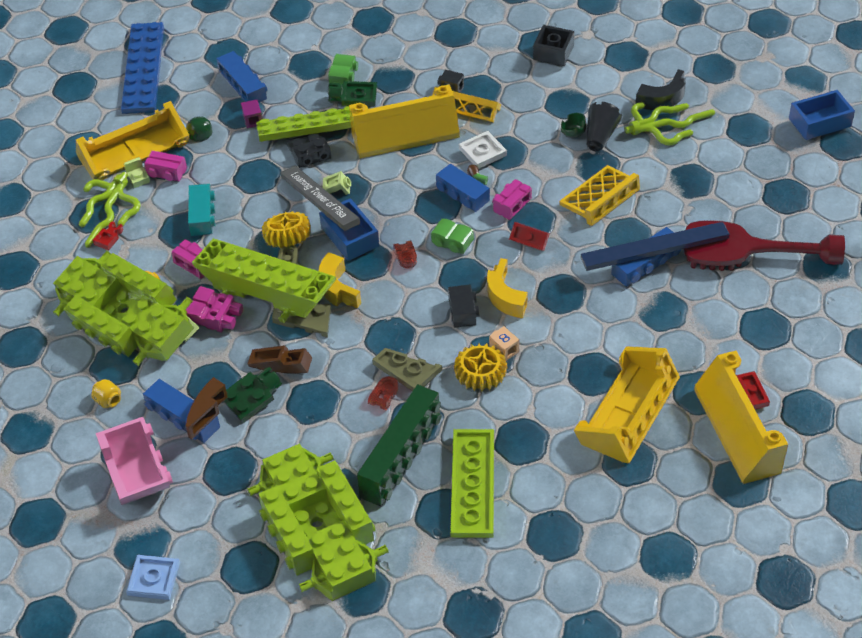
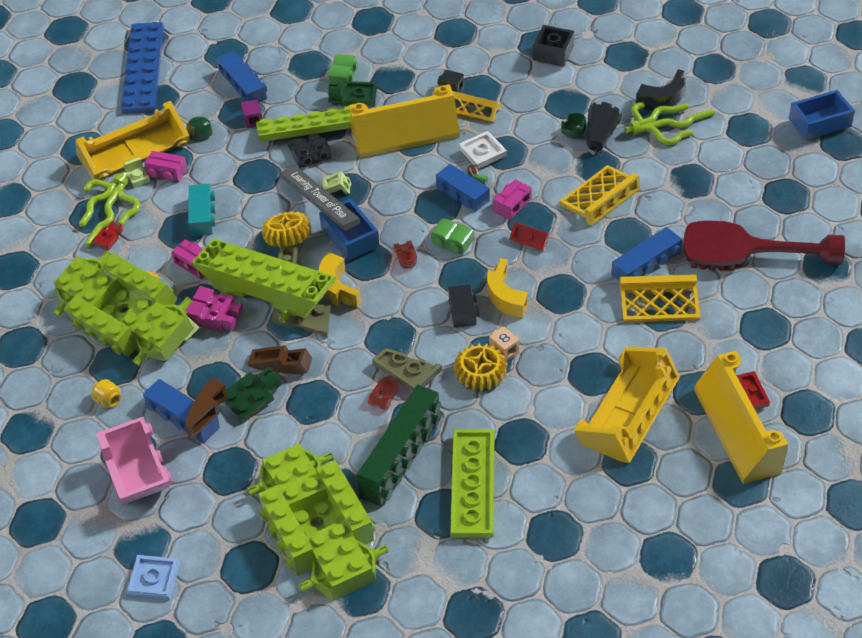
(654, 246): dark blue tile -> none
(658, 286): none -> yellow fence

